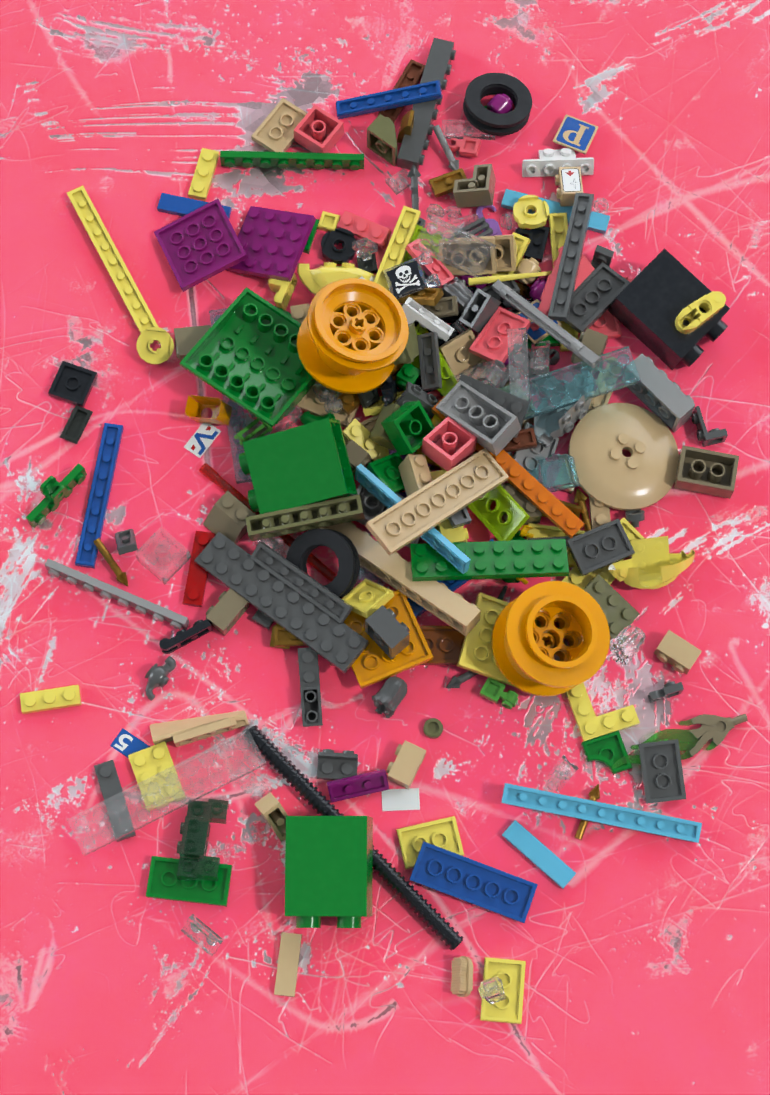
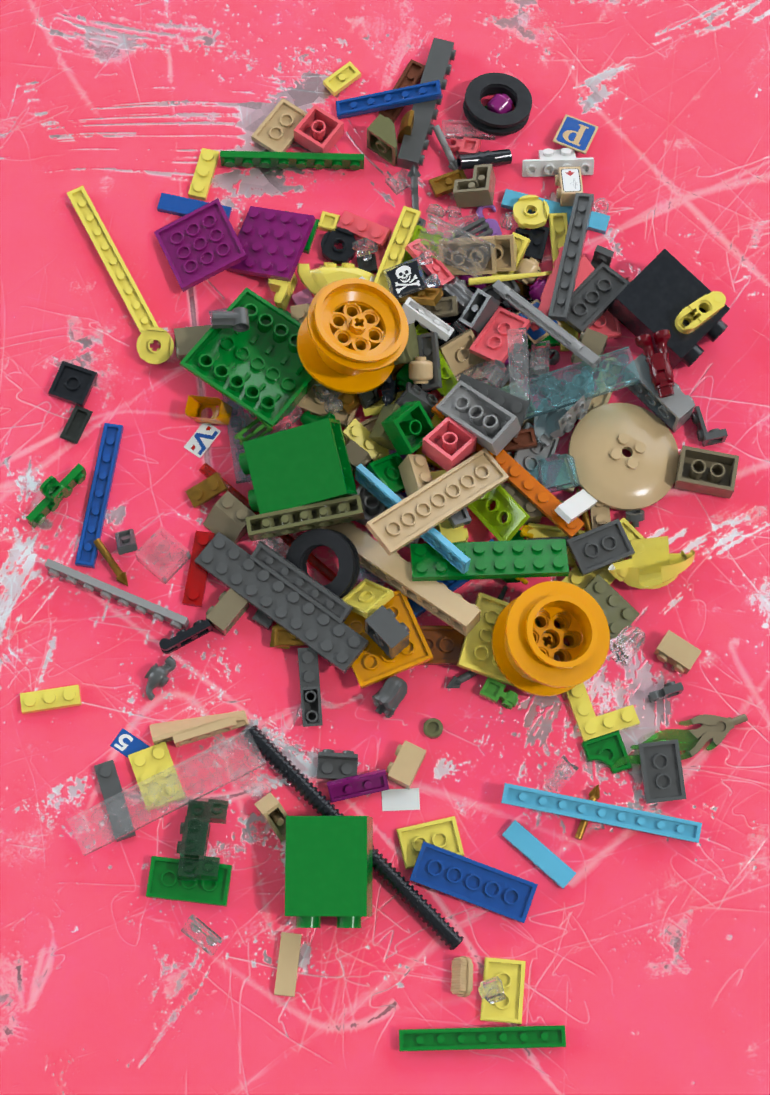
(206, 490): none -> pearl gold plate
(236, 319): none -> dark grey piece
(302, 297): none -> bright pink tile
(342, 78): none -> light yellow plate
(420, 370): none -> tan head
(482, 1038): none -> green plate
(496, 158): none -> black axle
(575, 506): none -> white tile
(658, 363): none -> dark red piece

